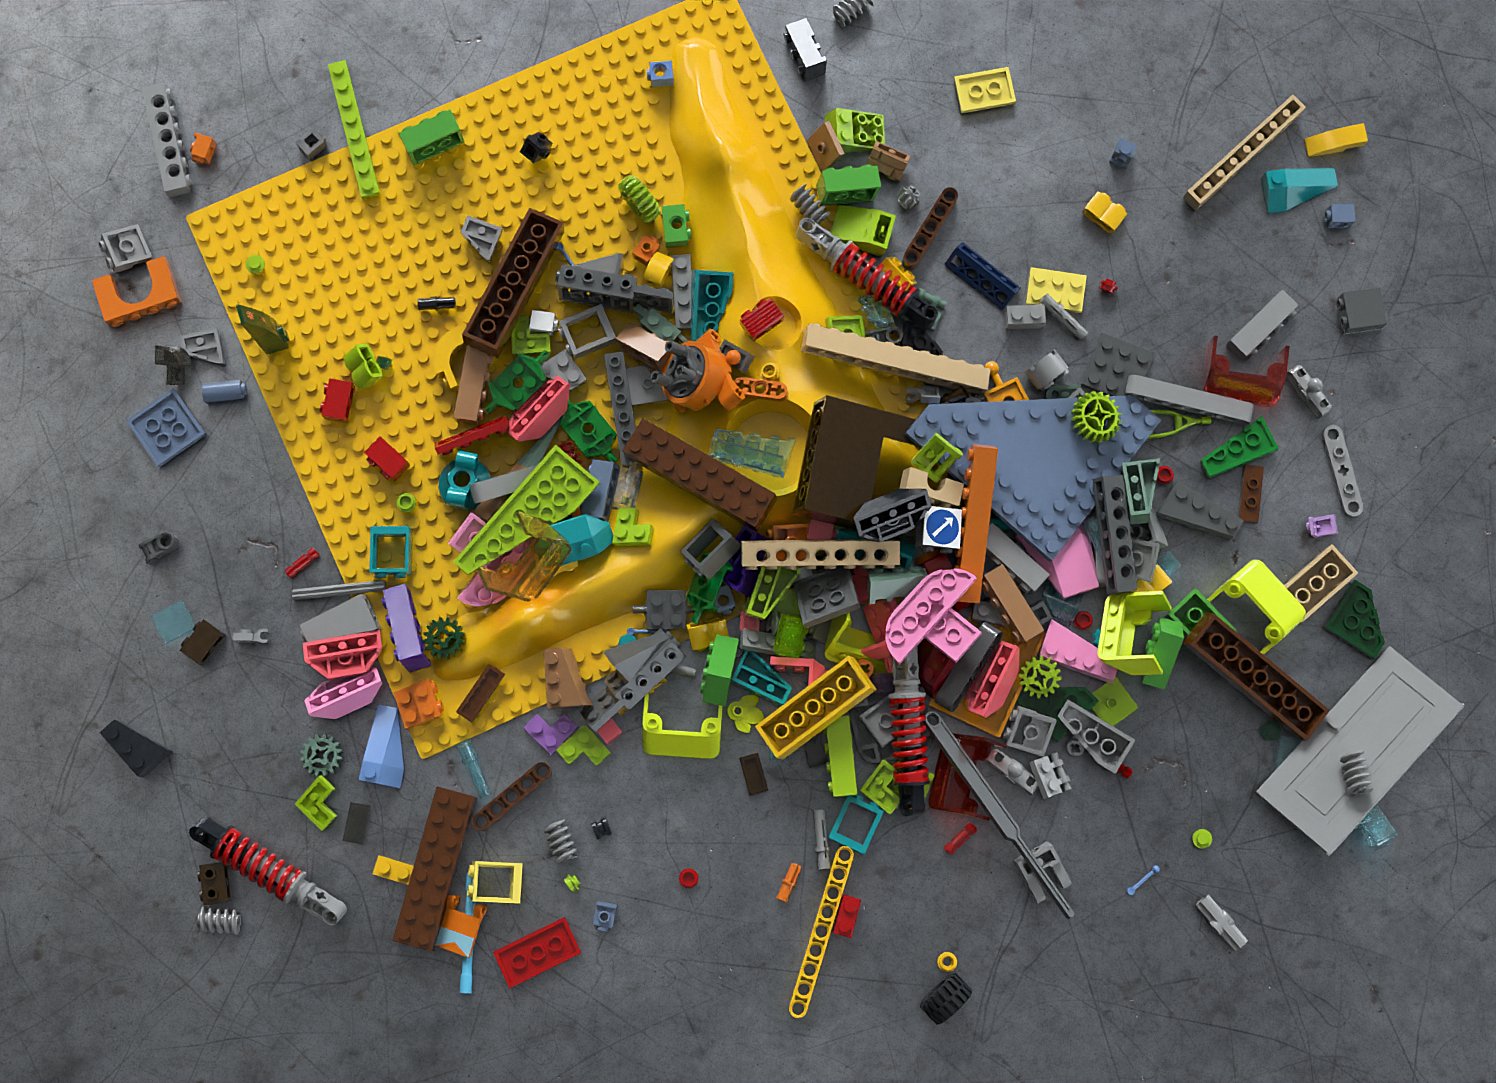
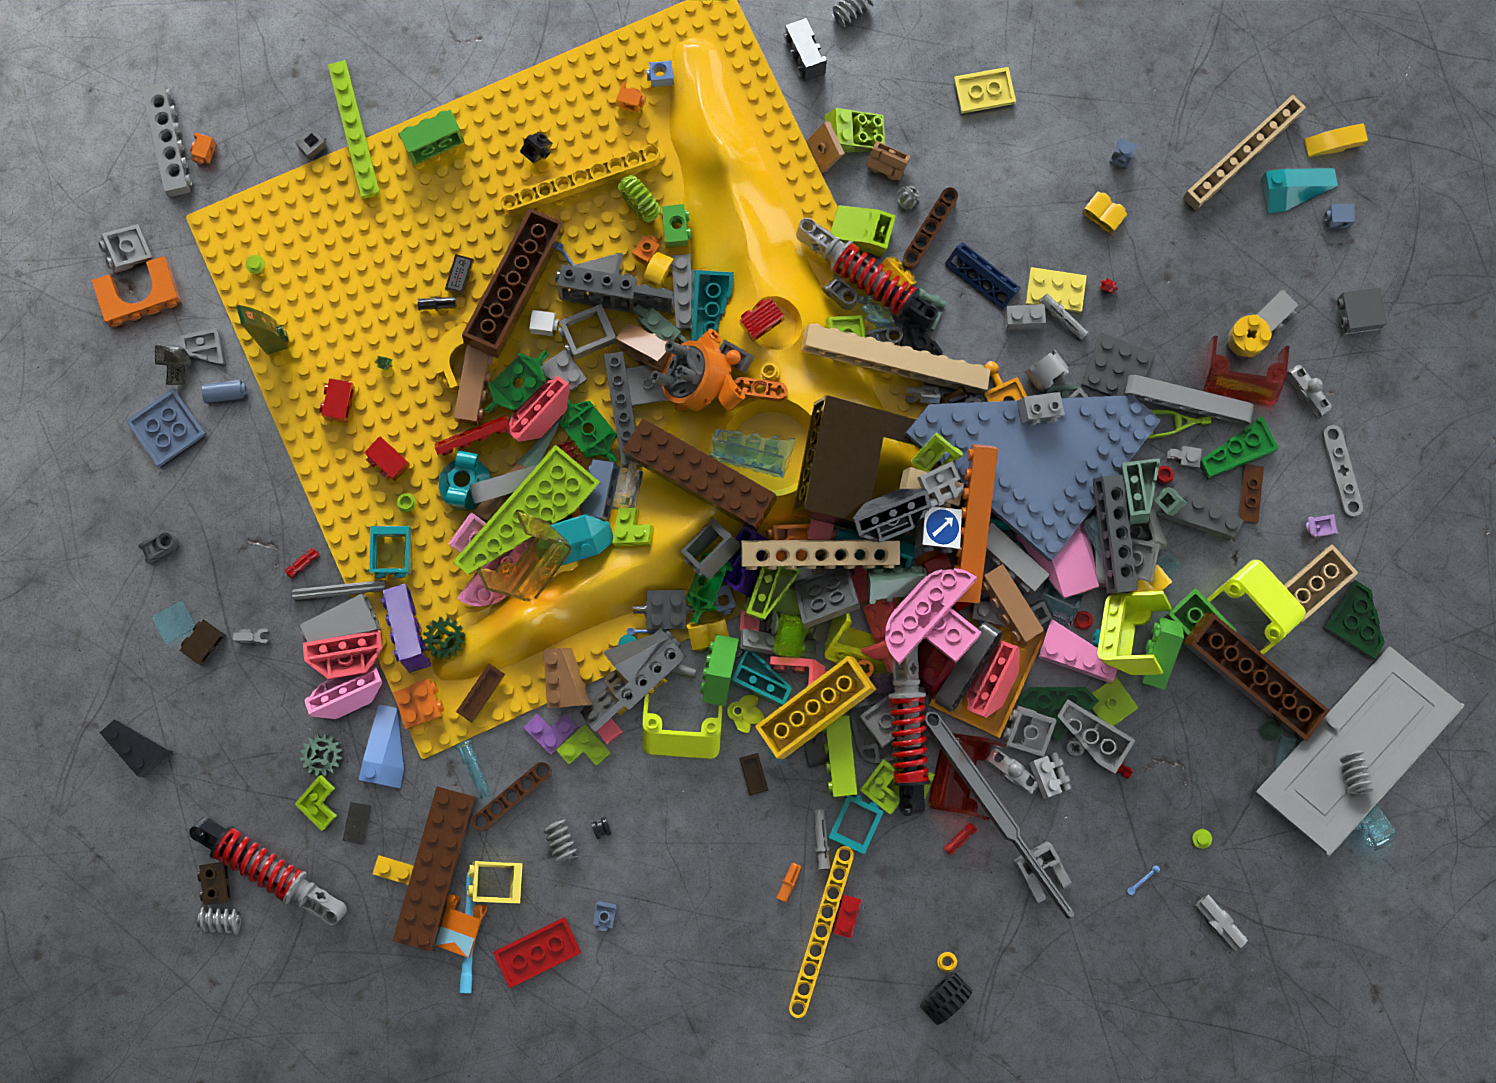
(362, 366): lime brick -> none
(459, 274): none -> tile
(482, 236): light grey wing -> none
(528, 343): lime plate -> none
(572, 883): lime plate -> none
(587, 173): none -> yellow beam
(630, 98): none -> orange brick
(688, 878): red plate -> none
(807, 205): light grey piece -> none
(837, 290): none -> dark grey piece
(848, 185): bright green brick -> none
(938, 478): none -> light grey plate
(1031, 679): lime gear -> none
(1040, 408): none -> light grey brick
(1095, 430): lime gear -> none
(1170, 501): none -> sand green brick
(1188, 456): none -> light grey plate
(1252, 326): none -> yellow brick

